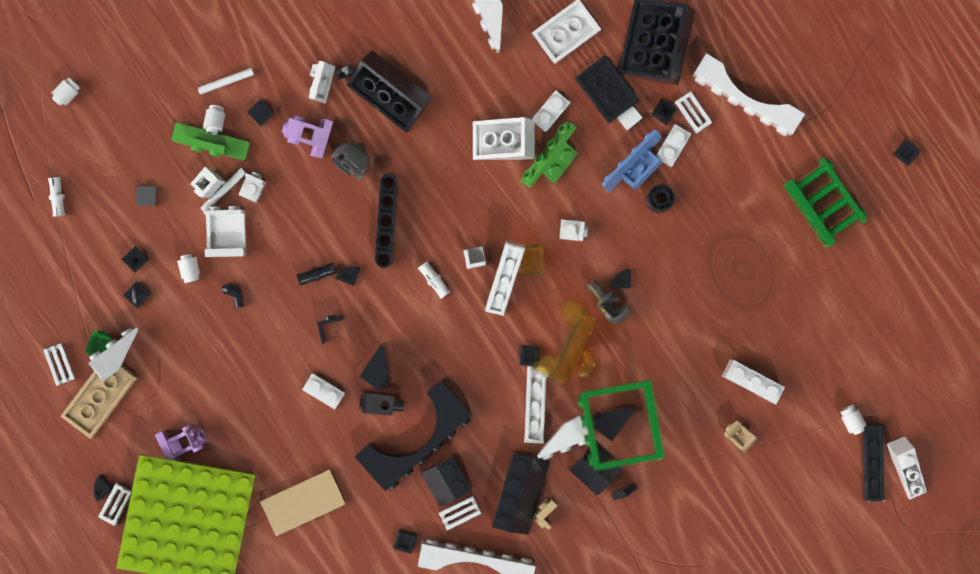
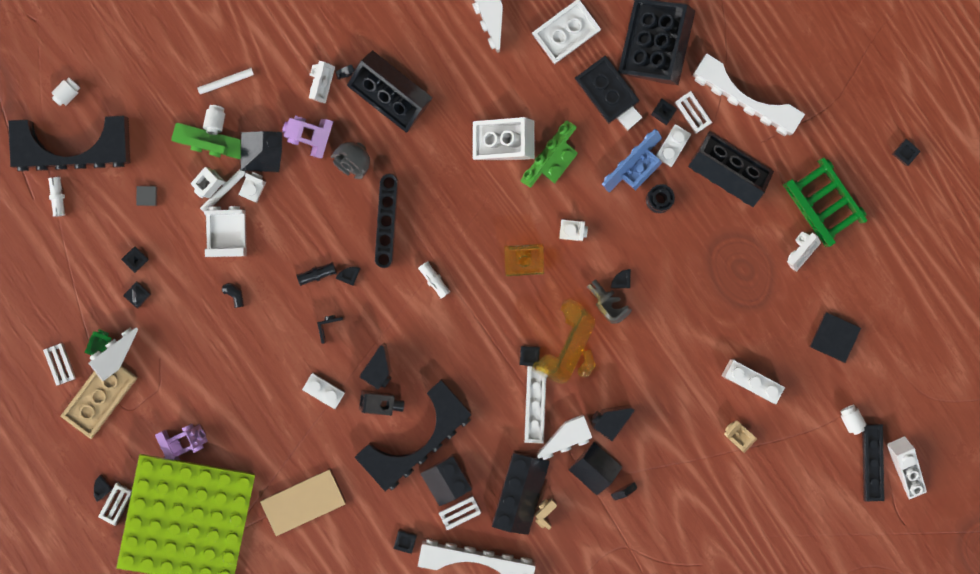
(28, 152): none -> black arch
(189, 268): white brick -> none
(260, 112): black tile -> none
(261, 151): none -> black slope
(474, 257): white panel -> none
(505, 278): white tile -> none
(550, 111): white plate -> none
(652, 418): green window -> none
(731, 169): none -> black slope
(808, 245): none -> white hinge
(835, 337): none -> black tile

